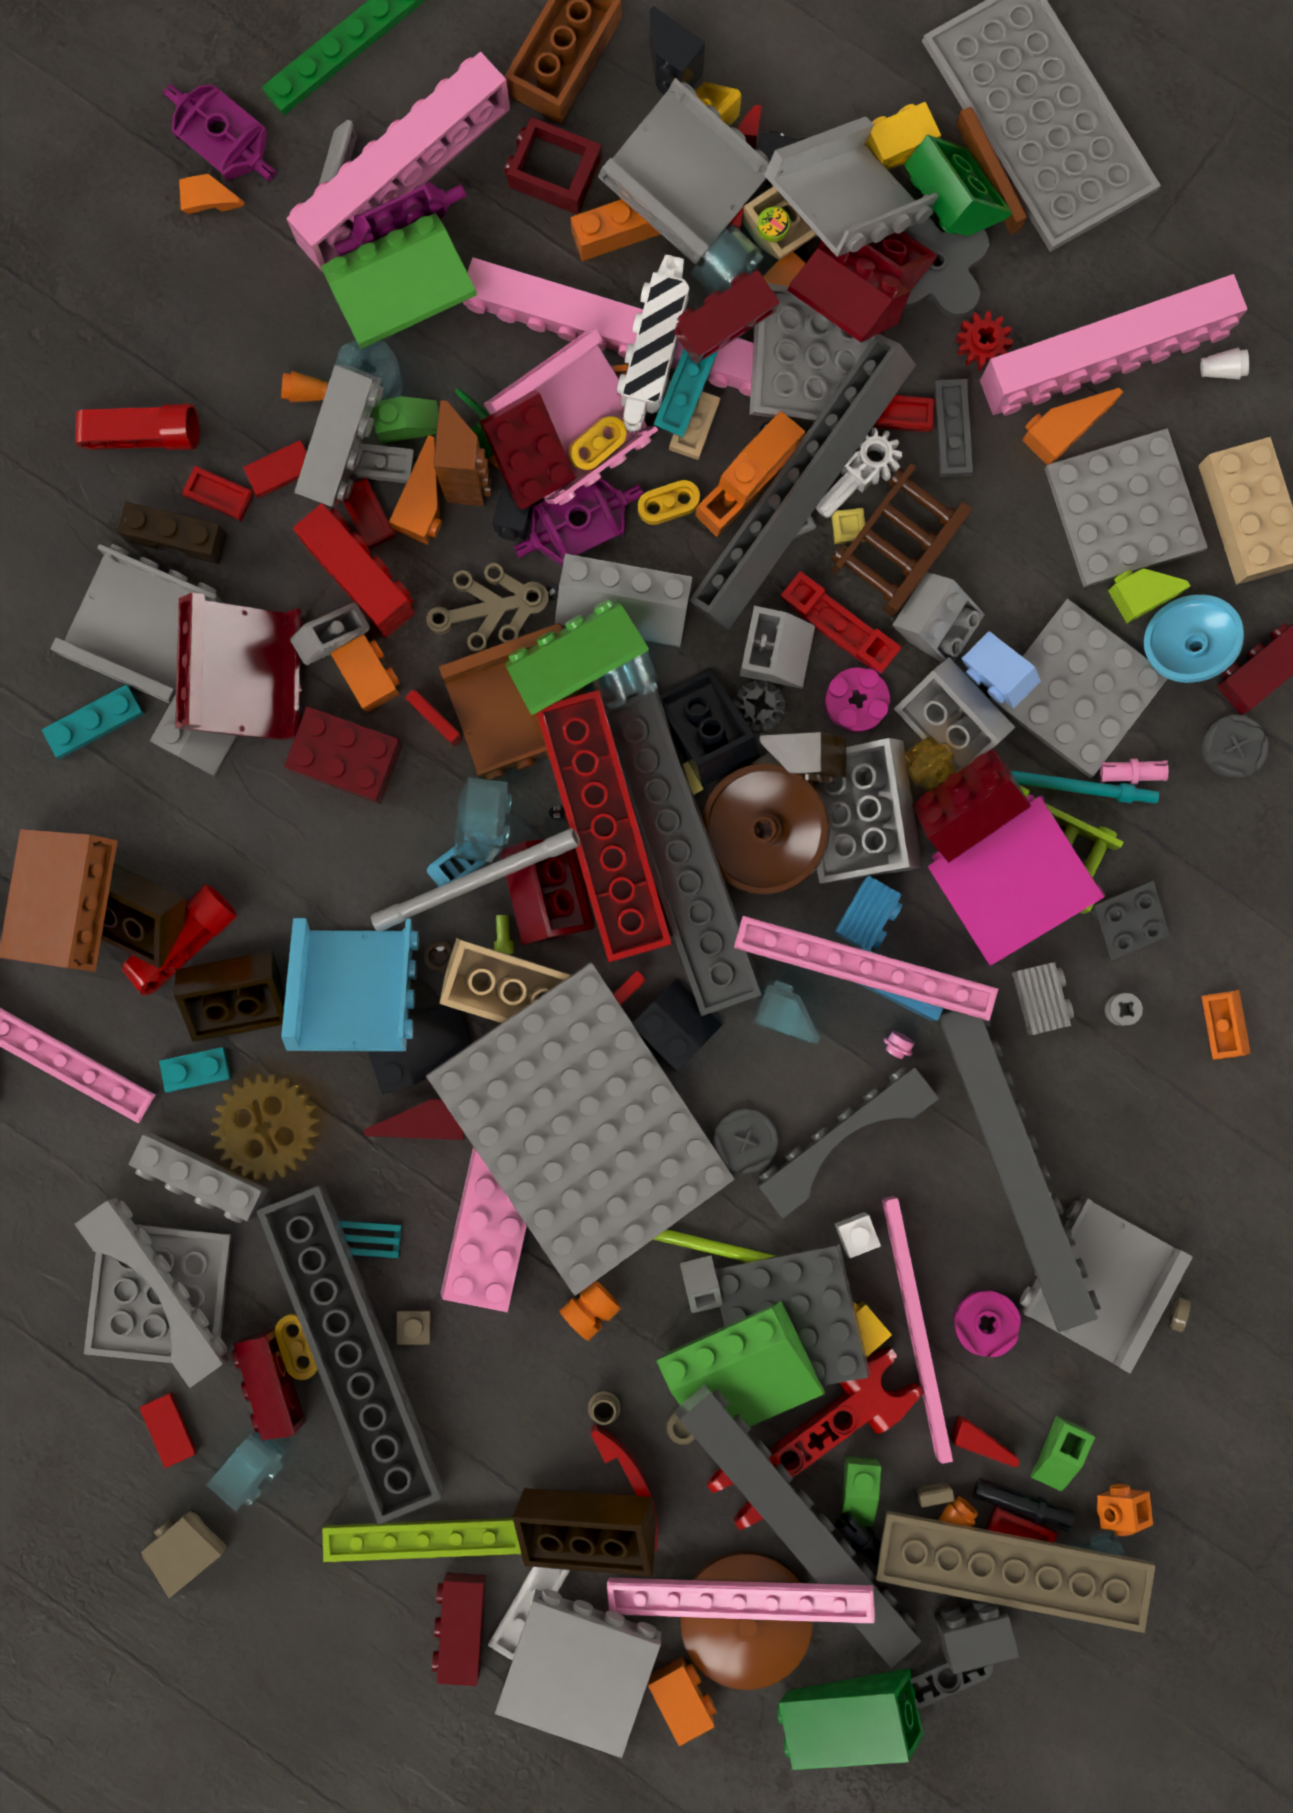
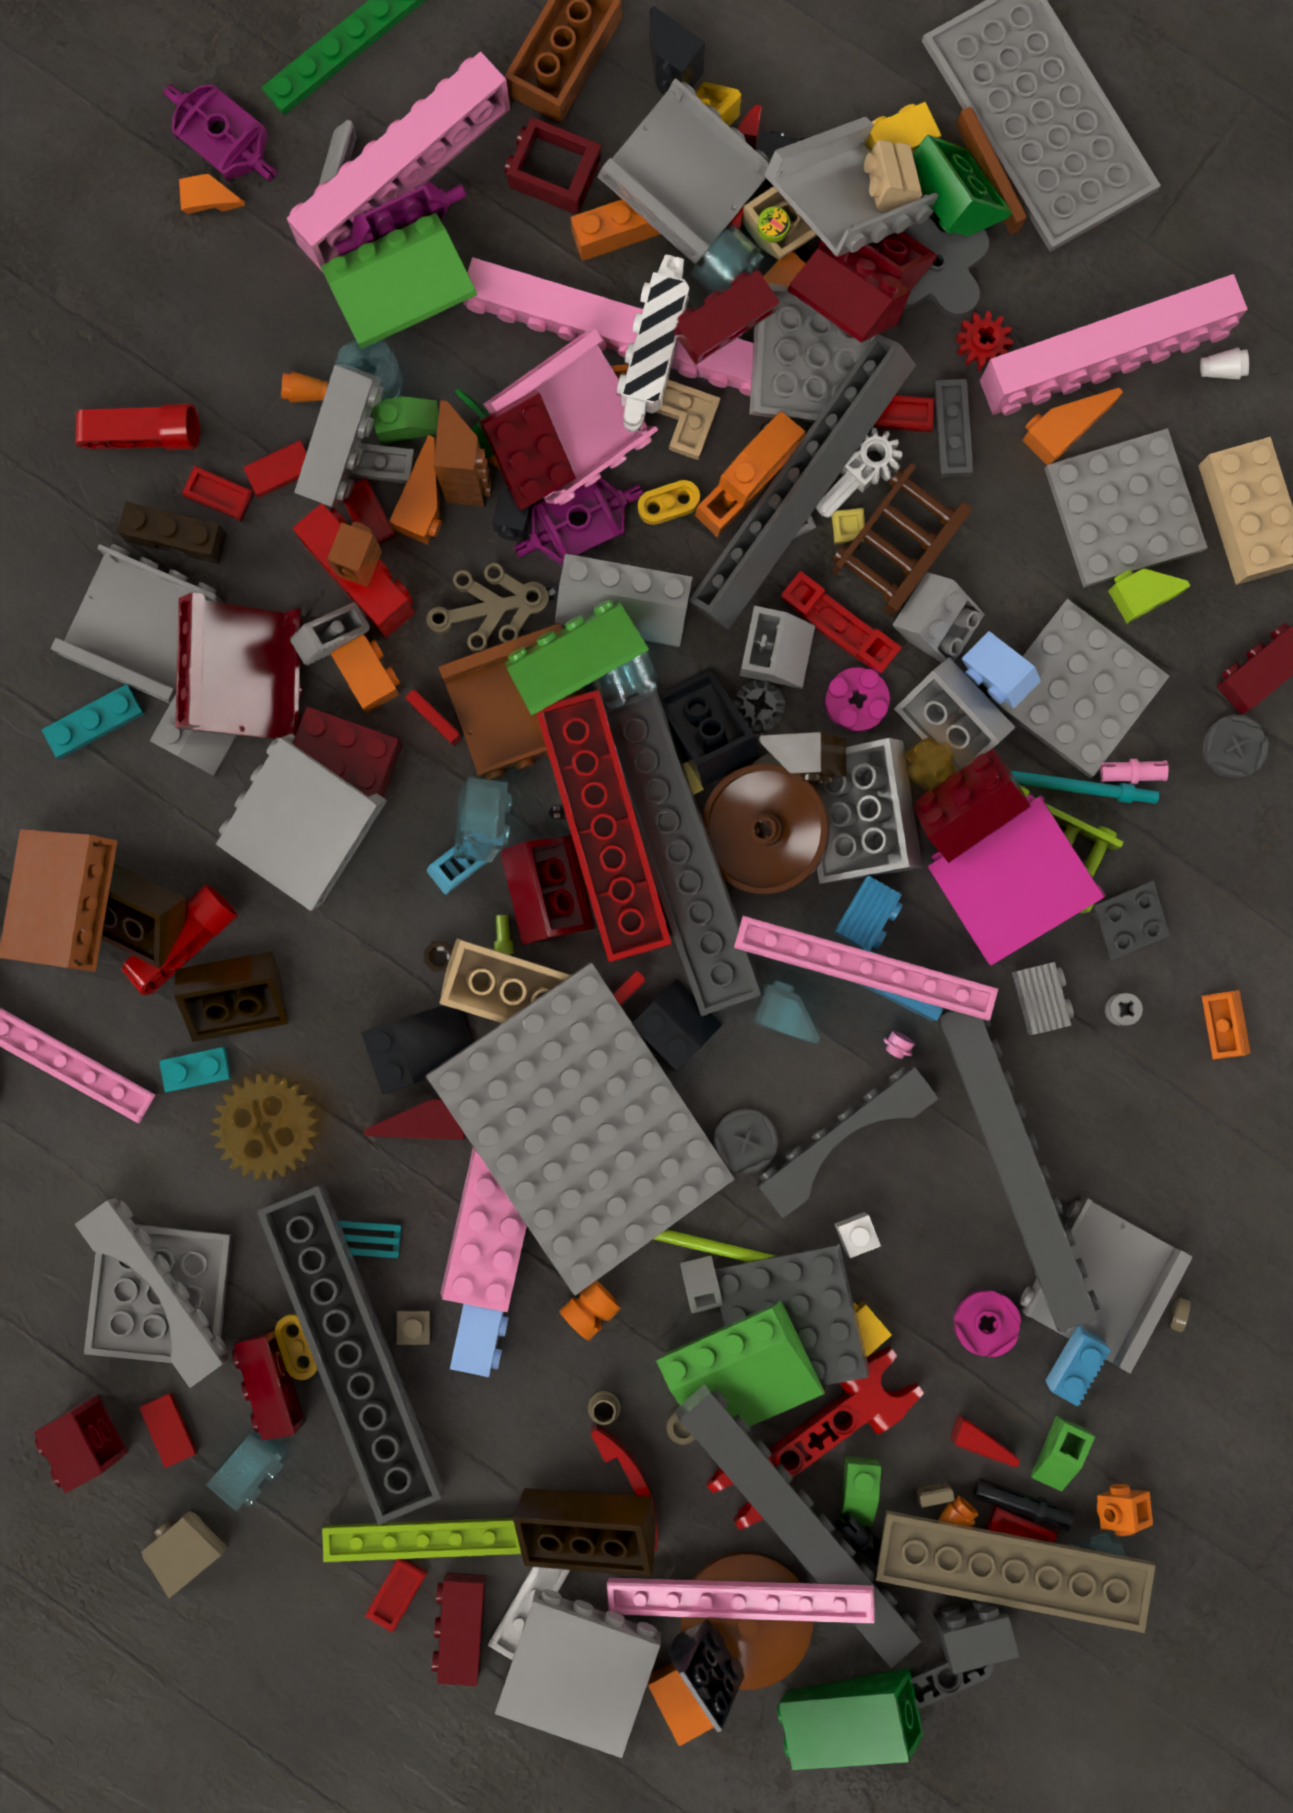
(80, 1444): none -> dark red brick
(197, 1176): light grey brick -> none
(298, 823): none -> light grey panel
(349, 989): medium azure panel -> none
(354, 553): none -> dark orange brick
(396, 1594): none -> red tile
(477, 1340): none -> light blue brick
(548, 848): light grey piece -> none
(596, 444): yellow plate -> none
(683, 394): teal plate -> none
(707, 1670): none -> black slope
(892, 175): none -> tan brick
(917, 1329): bright pink tile -> none
(1077, 1365): none -> dark azure brick
(1190, 624): medium azure dish -> none

